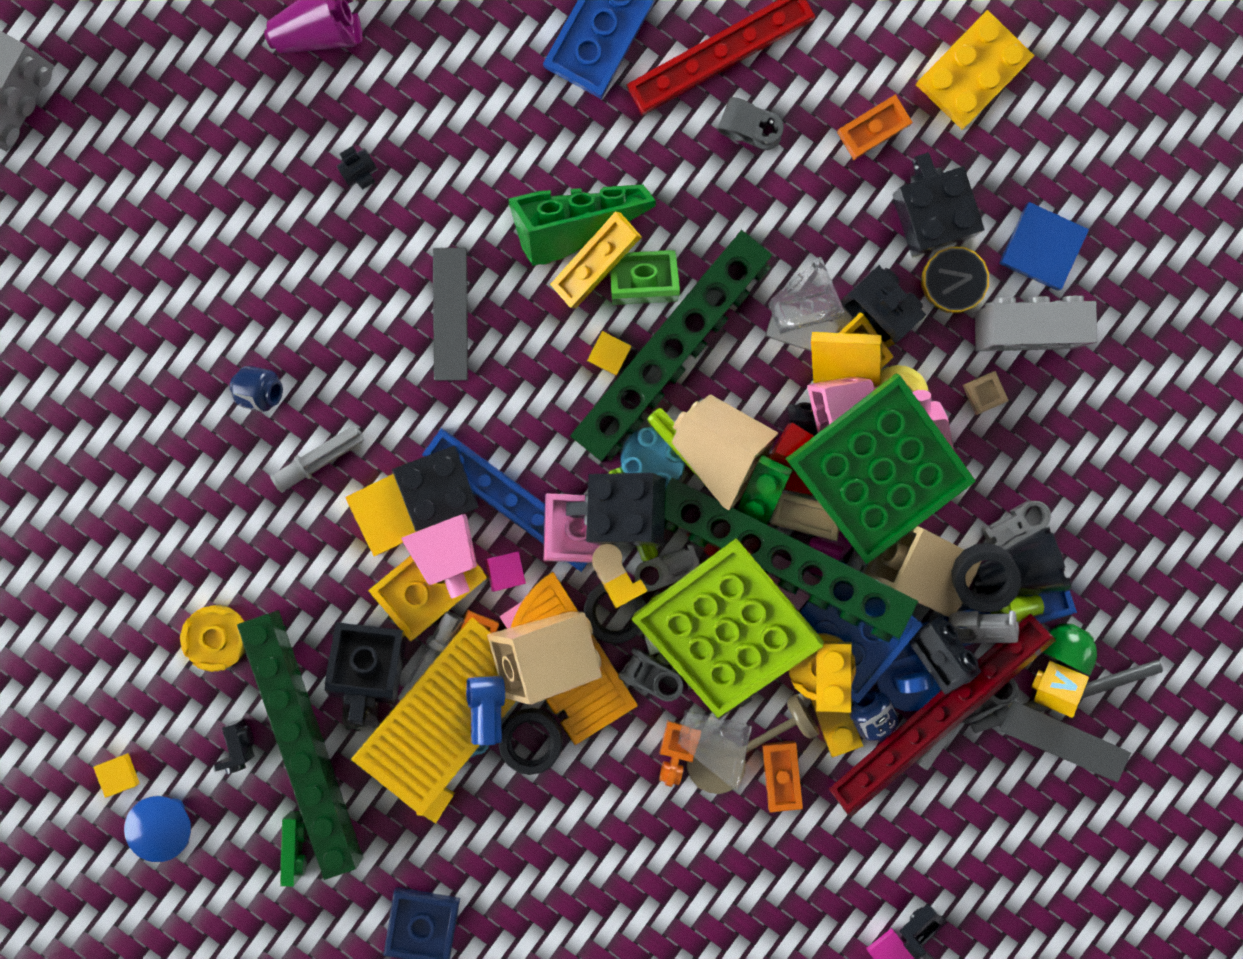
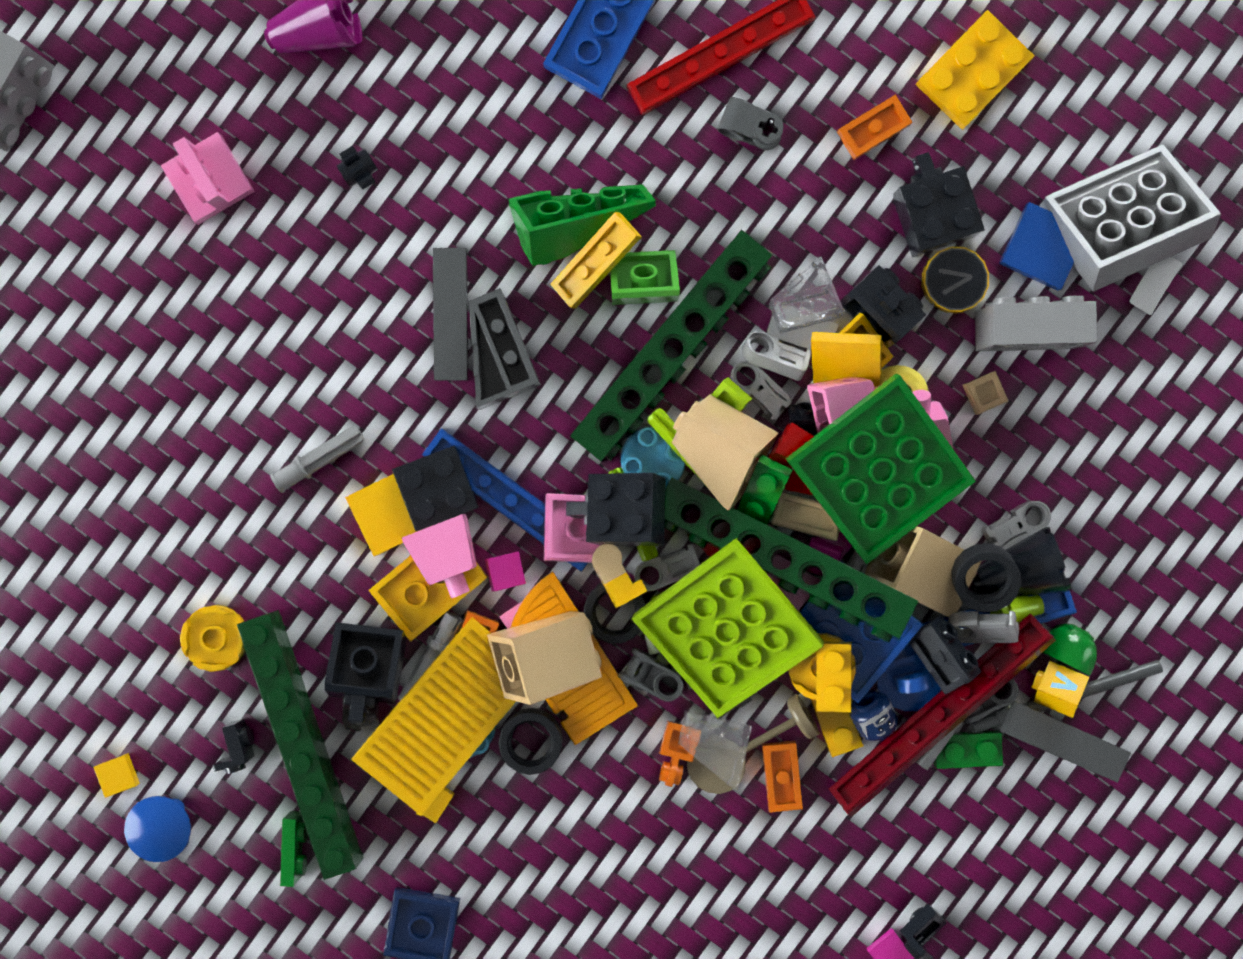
(206, 177): none -> bright pink bracket
(256, 388): dark blue head -> none
(485, 699): blue piece -> none
(499, 354): none -> dark grey wedge
(609, 353): yellow tile -> none
(732, 394): none -> lime plate
(763, 391): none -> light grey piece
(778, 356): none -> light grey piece
(971, 750): none -> green plate
(1132, 217): none -> light grey slope
(1155, 284): none -> white sticker

